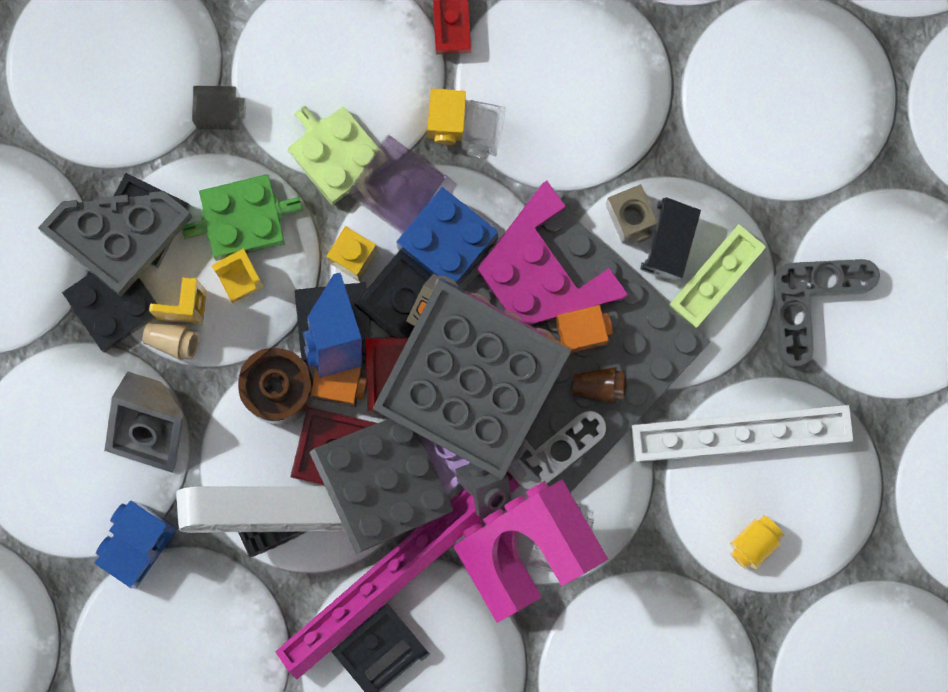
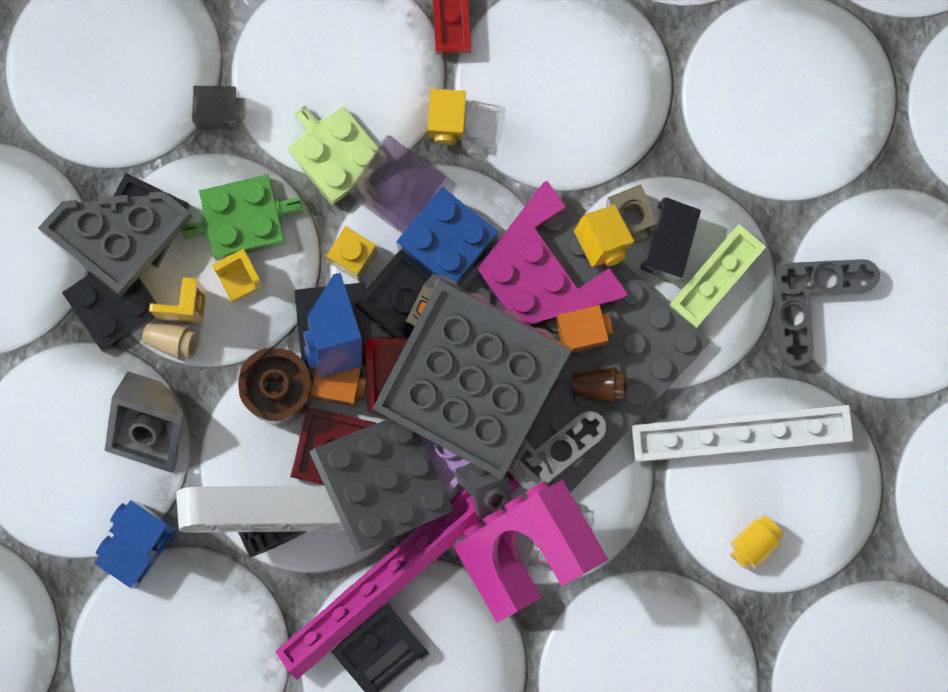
(604, 236): none -> yellow brick

